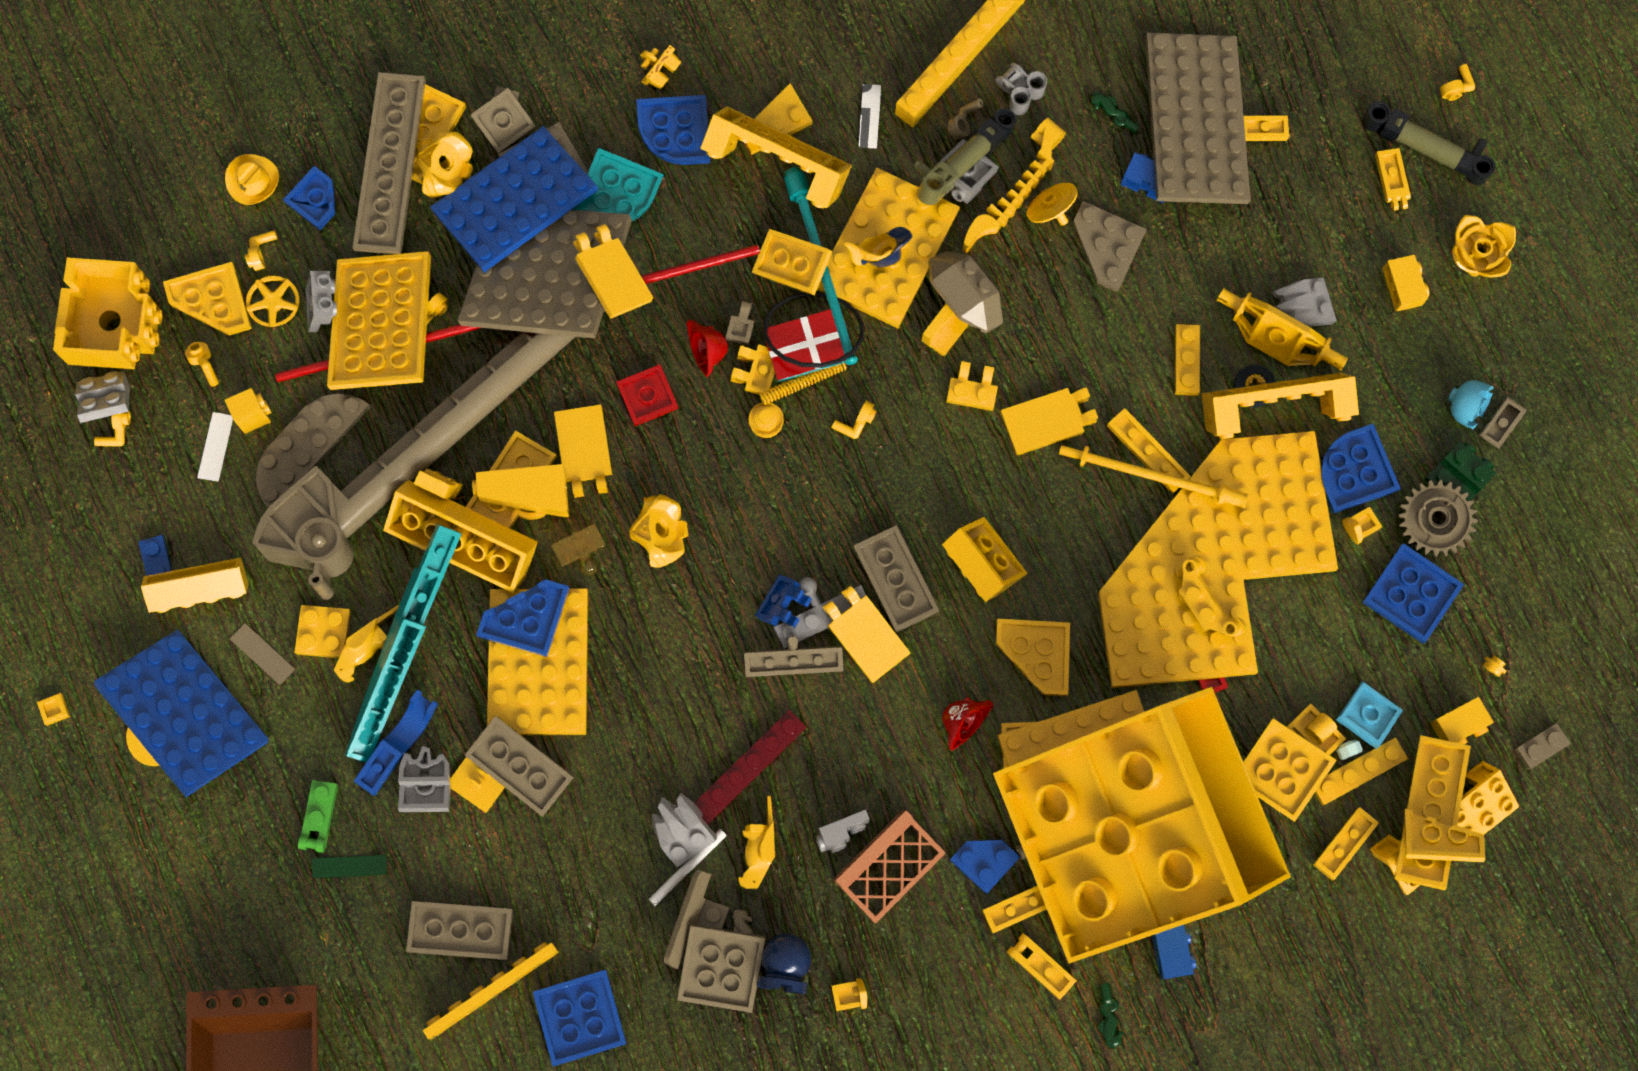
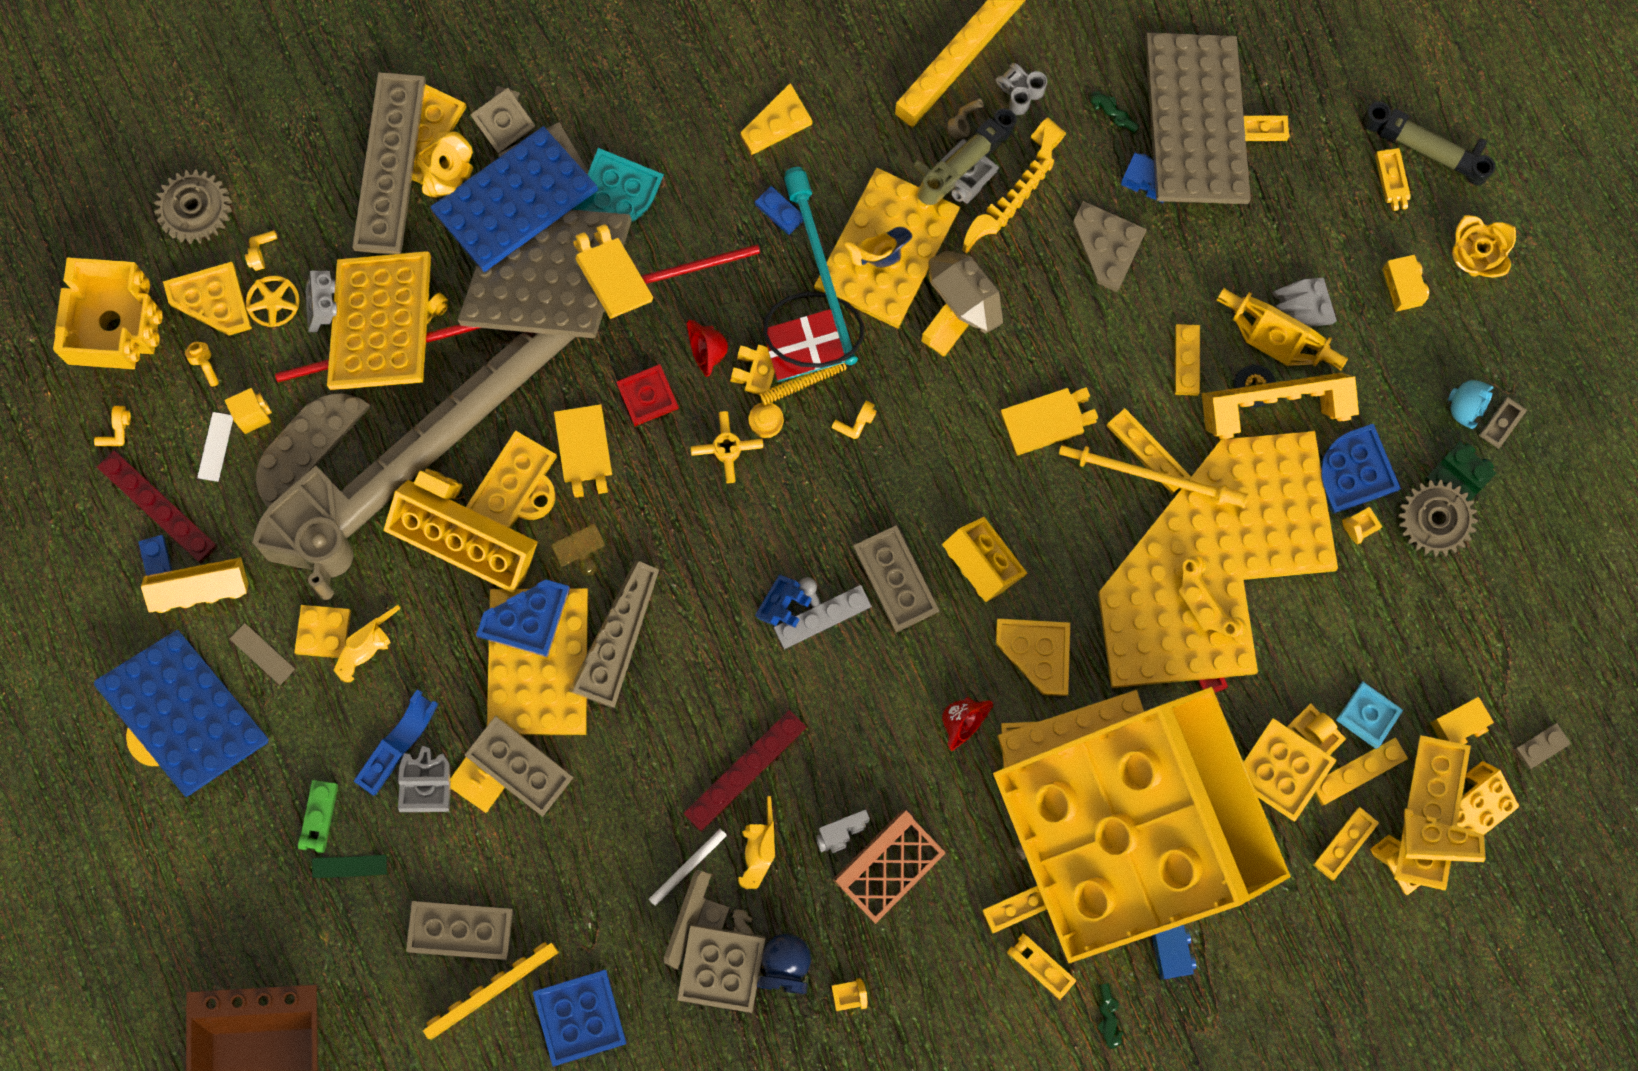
(53, 709): yellow tile -> none
(102, 396): light grey plate -> none
(157, 506): none -> dark red plate
(195, 223): none -> dark tan gear
(251, 178): yellow hat -> none
(313, 198): blue plate -> none
(401, 643): teal slope -> none
(528, 488): yellow slope -> none
(610, 654): none -> dark tan wing
(660, 530): yellow piece -> none
(666, 59): yellow hips -> none
(674, 128): blue plate -> none
(681, 829): light grey plate -> none
(727, 438): none -> yellow bar
(731, 125): yellow plate -> none
(741, 327): dark tan plate -> none
(779, 210): none -> blue plate
(792, 261): yellow plate -> none
(793, 660): dark tan plate -> none
(866, 635): yellow tile -> none
(869, 116): white sticker -> none
(971, 393): yellow plate -> none
(984, 861): blue plate -> none
(1052, 204): yellow shield -> none
(1349, 749): light aqua tile -> none
(1413, 593): blue plate -> none
(1453, 89): yellow plate -> none
(1494, 665): yellow plate -> none

